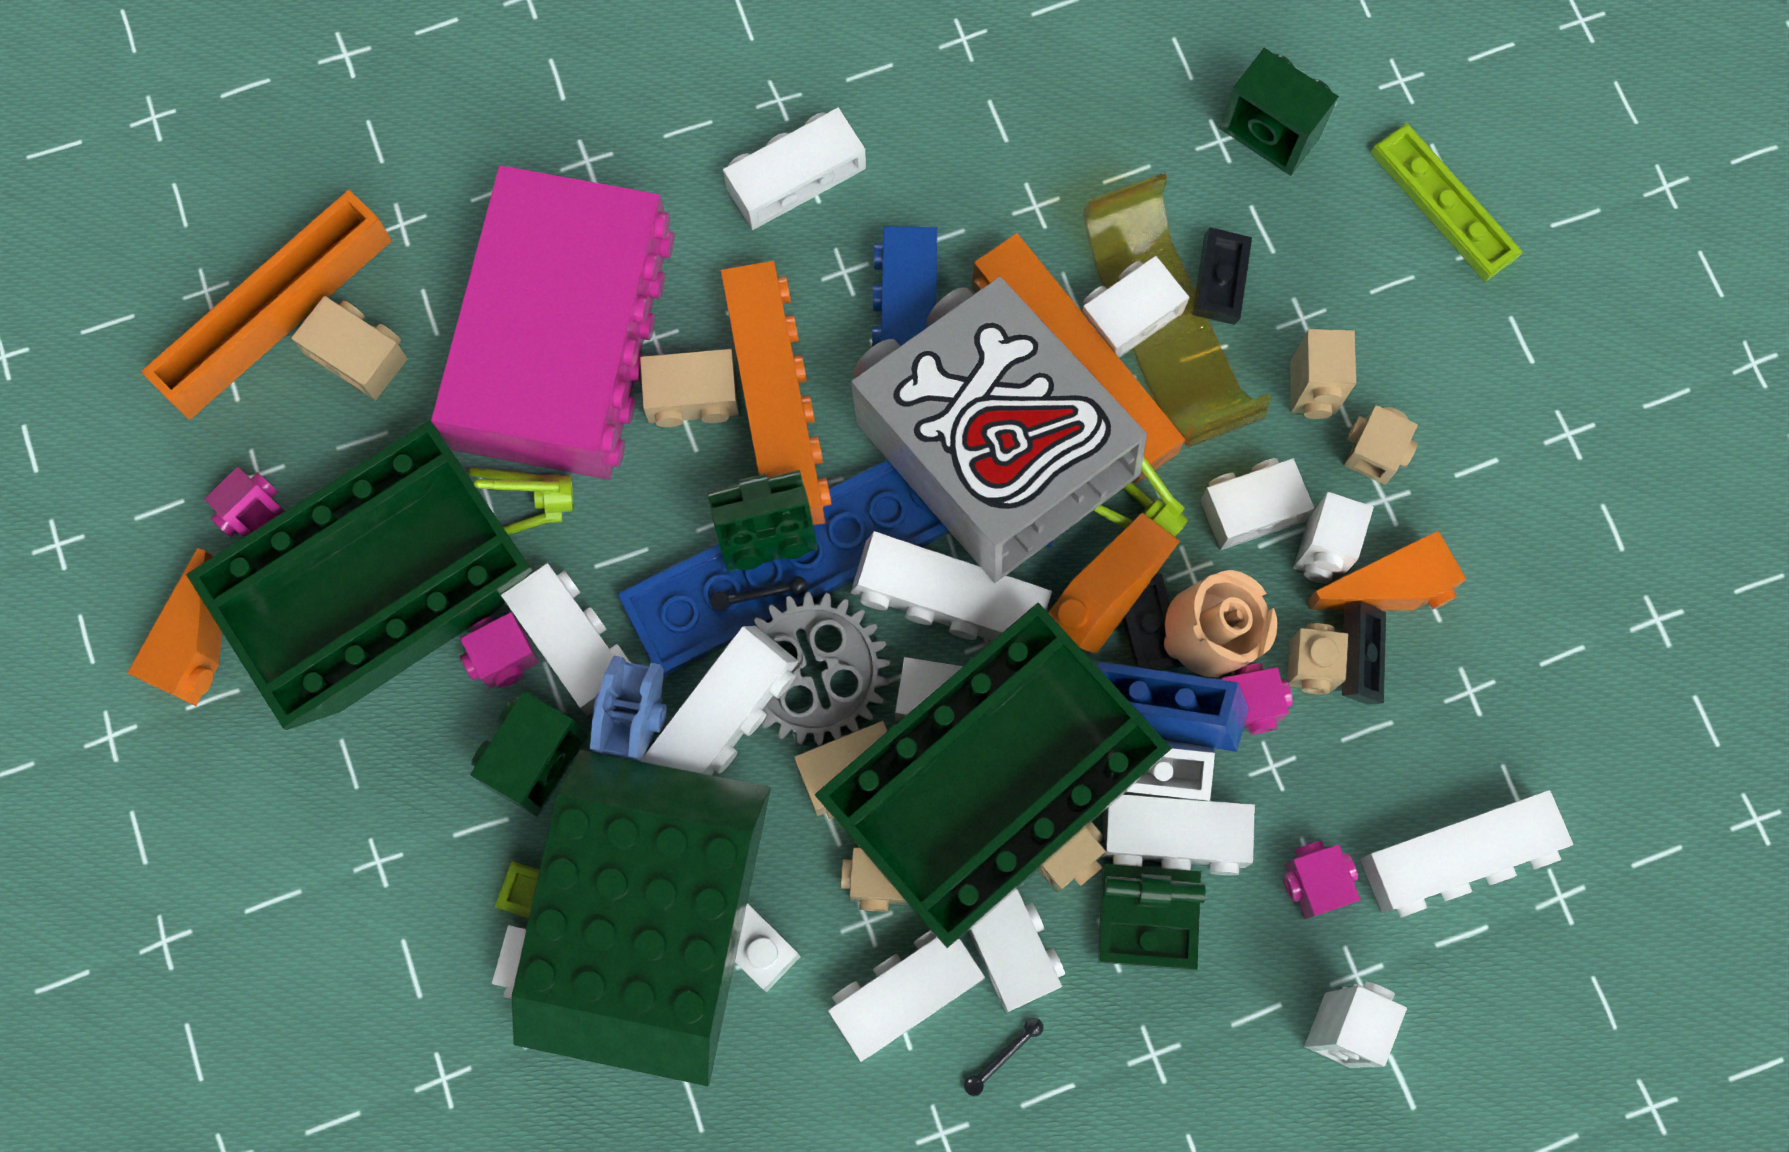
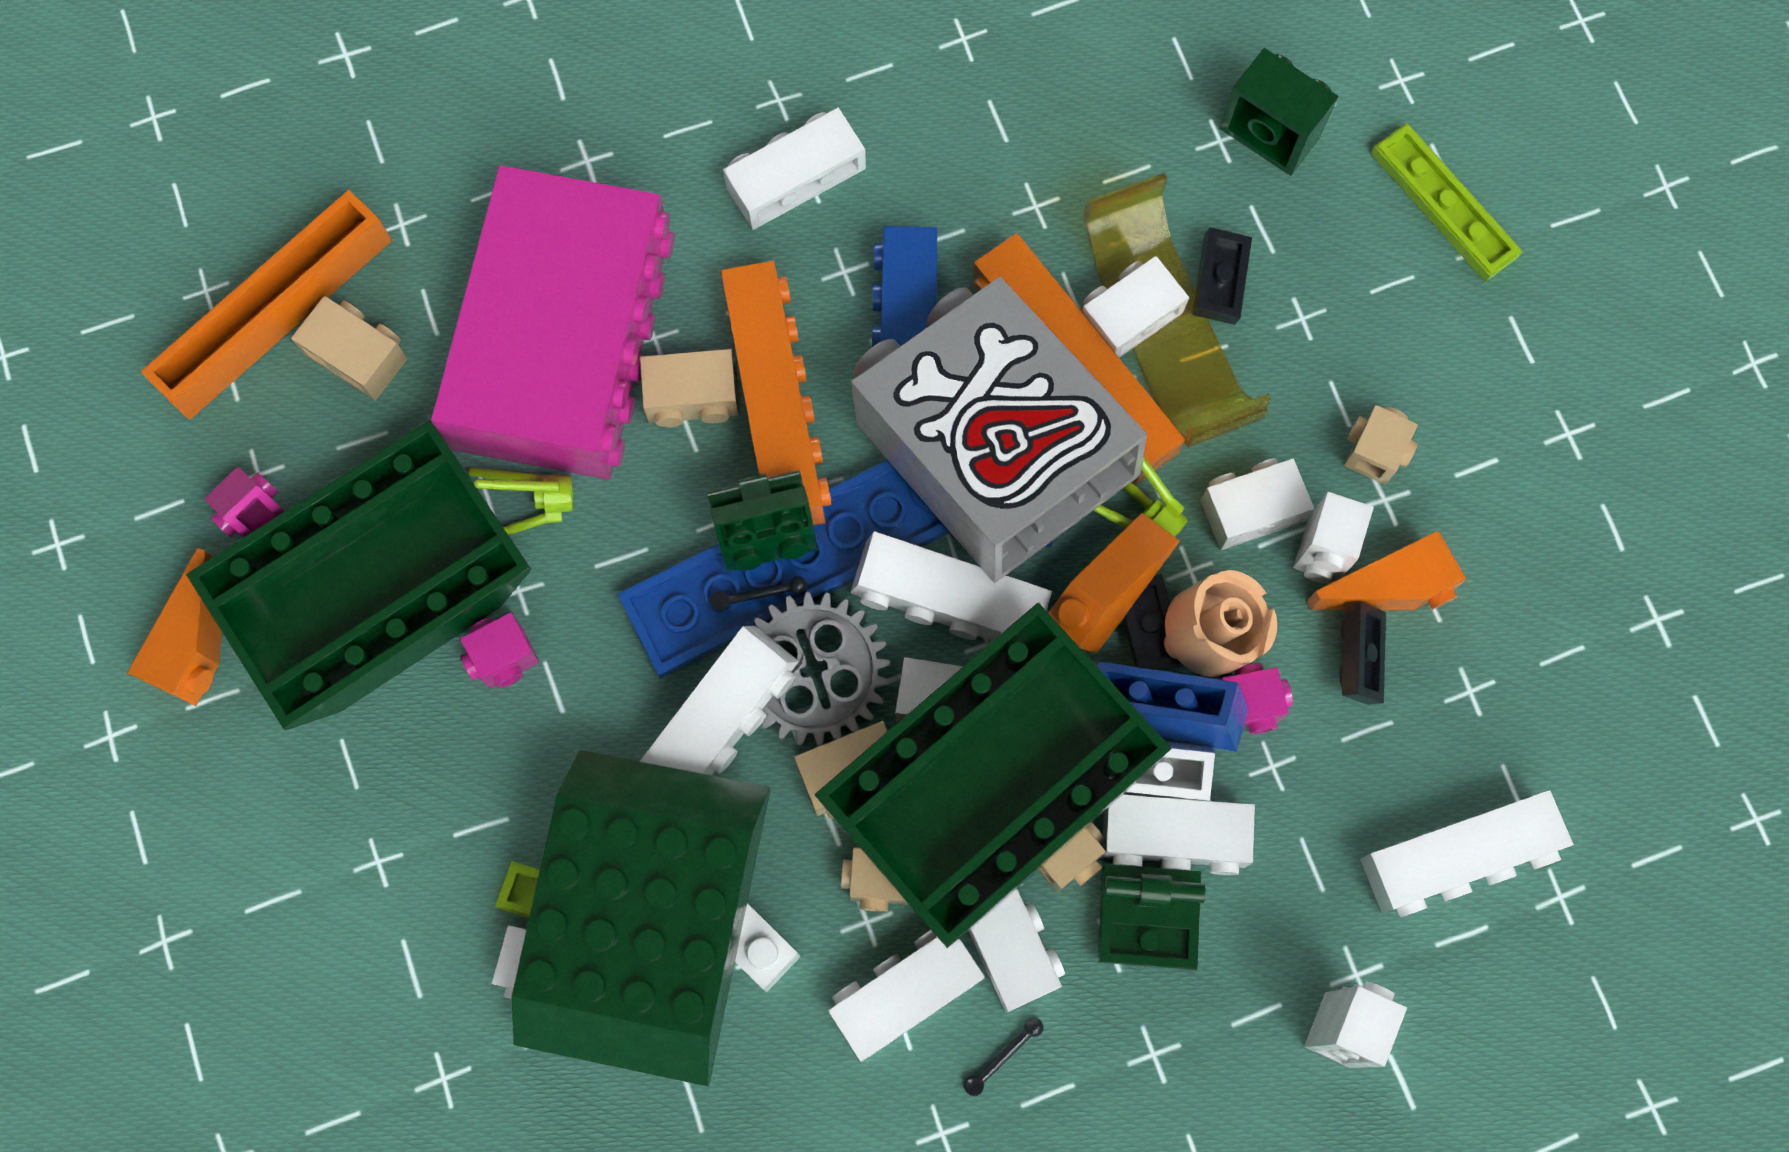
(528, 752): dark green brick -> none
(563, 632): white brick -> none
(627, 709): medium blue hinge -> none
(1317, 659): tan brick -> none
(1321, 879): dark pink brick -> none
(1322, 372): tan brick -> none

